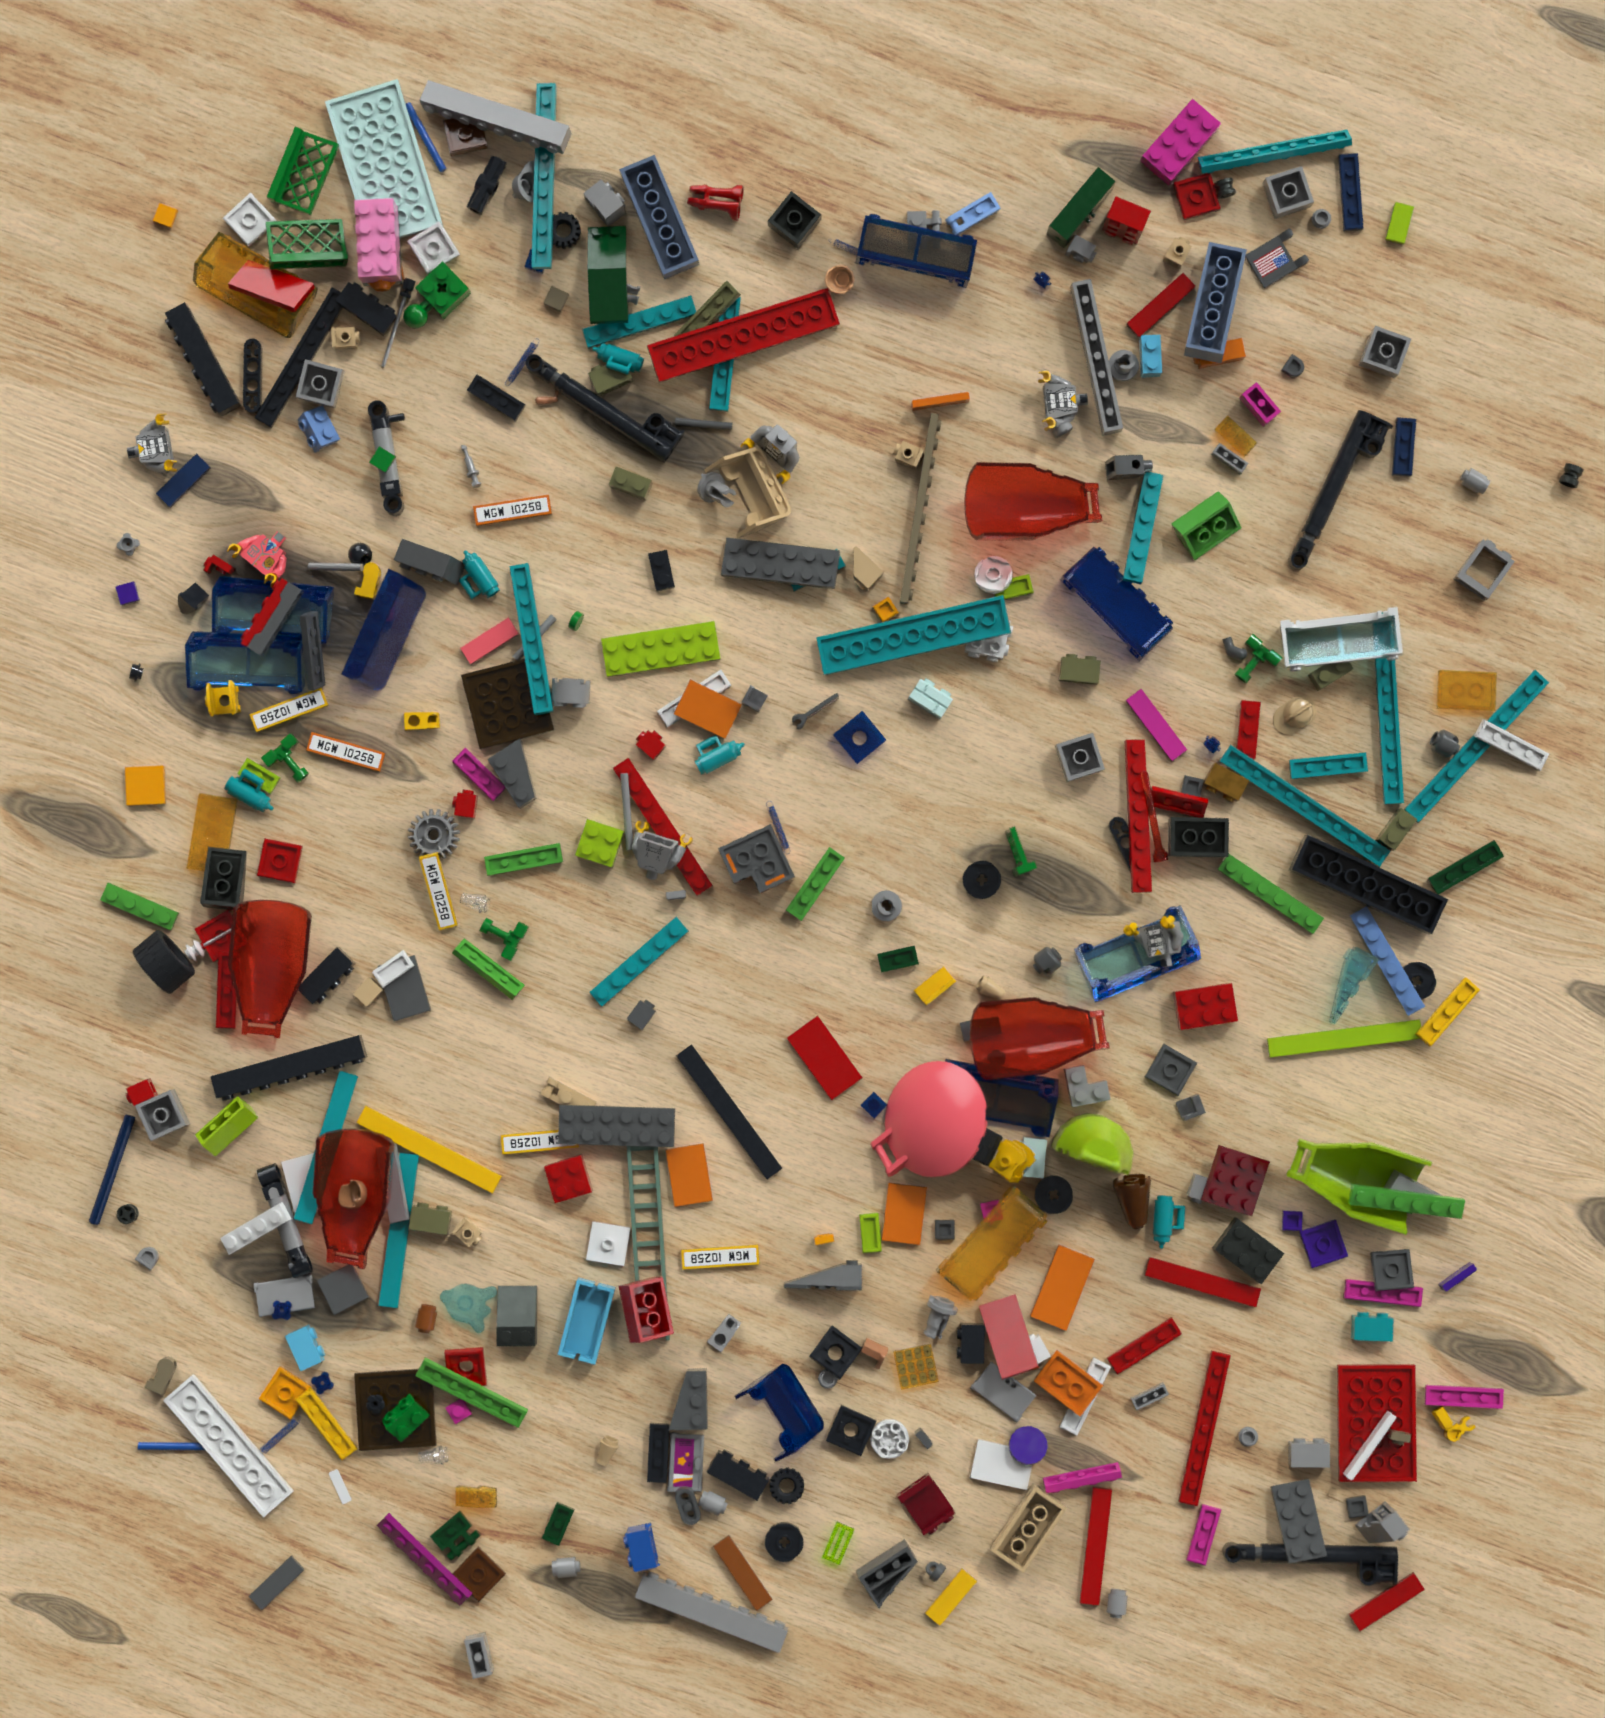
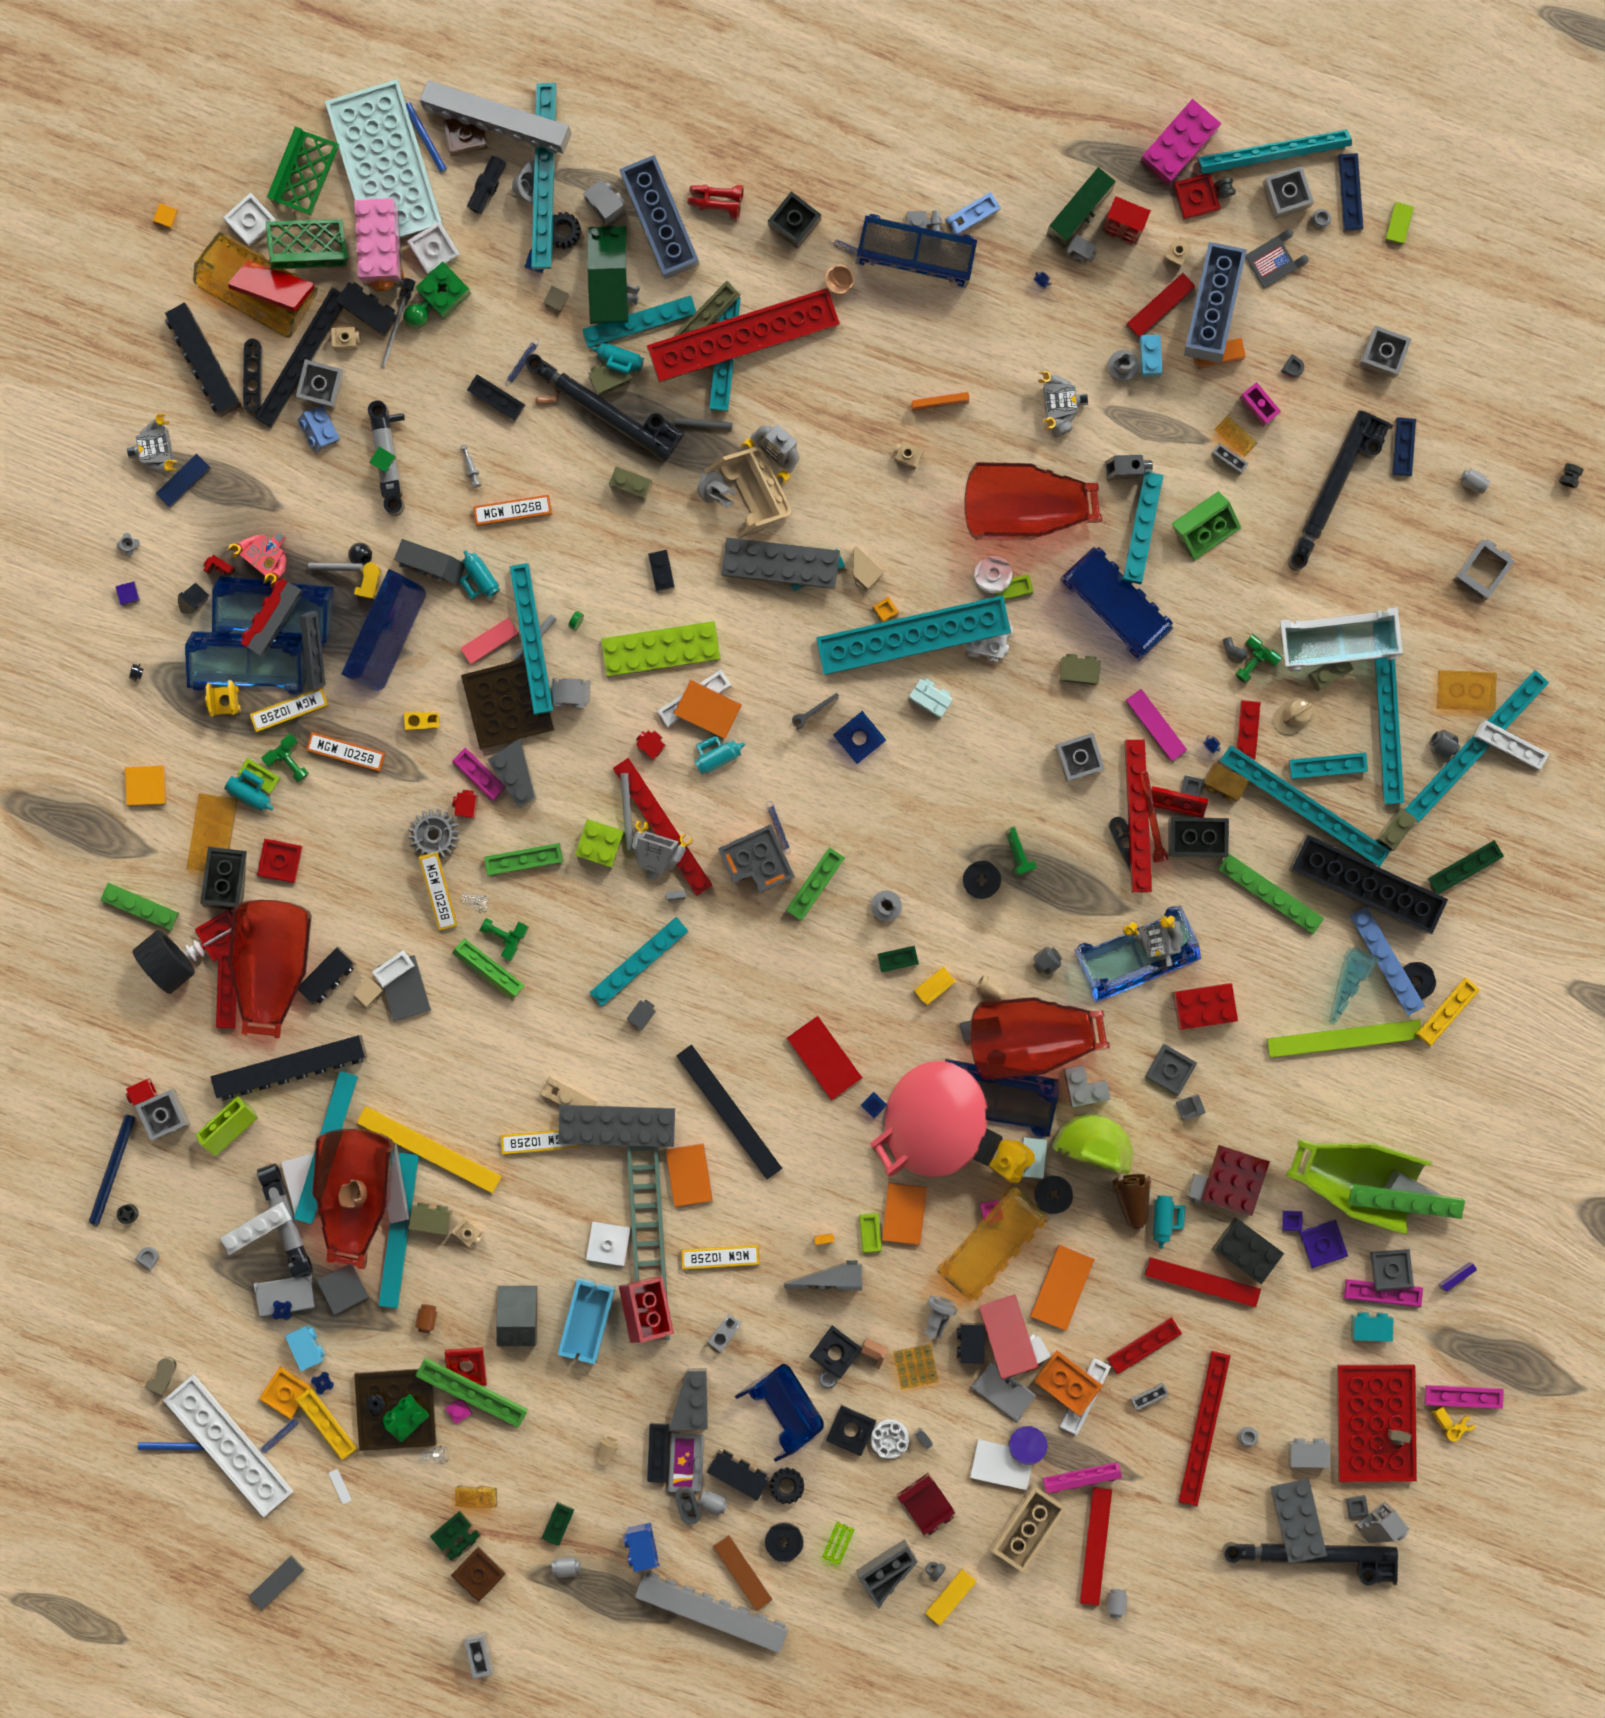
(424, 1559): magenta plate -> none
(468, 1304): clear light blue tile -> none
(568, 1178): red brick -> none
(754, 699): flat silver panel -> none
(919, 517): dark tan plate -> none
(945, 1229): dark grey tile -> none
(1096, 357): light grey brick -> none
(1203, 1534): dark pink tile -> none
(1369, 1445): white tile -> none
(1386, 1601): red tile -> none

